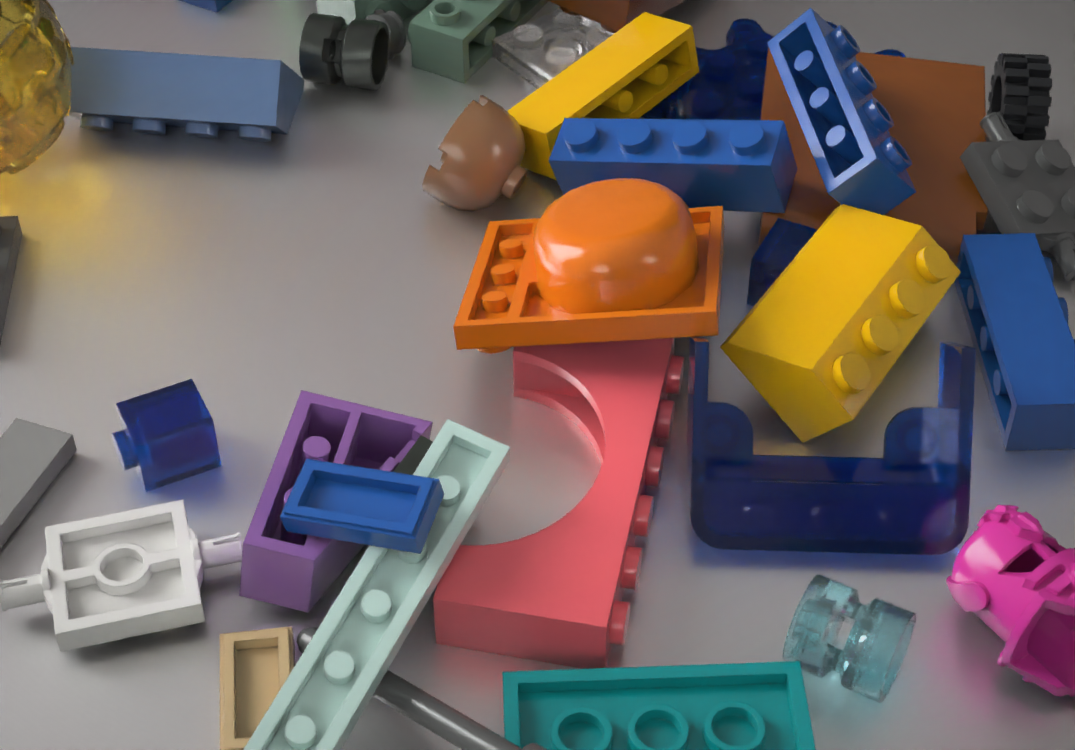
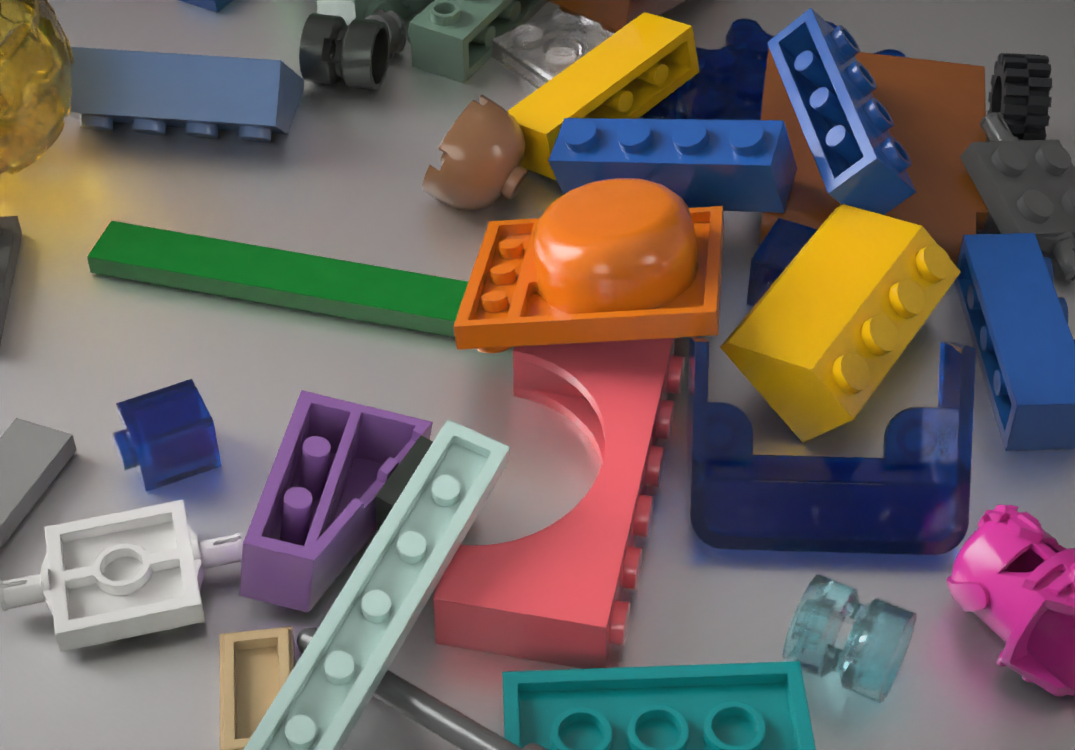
(279, 277): none -> green tile
(363, 505): blue tile -> none

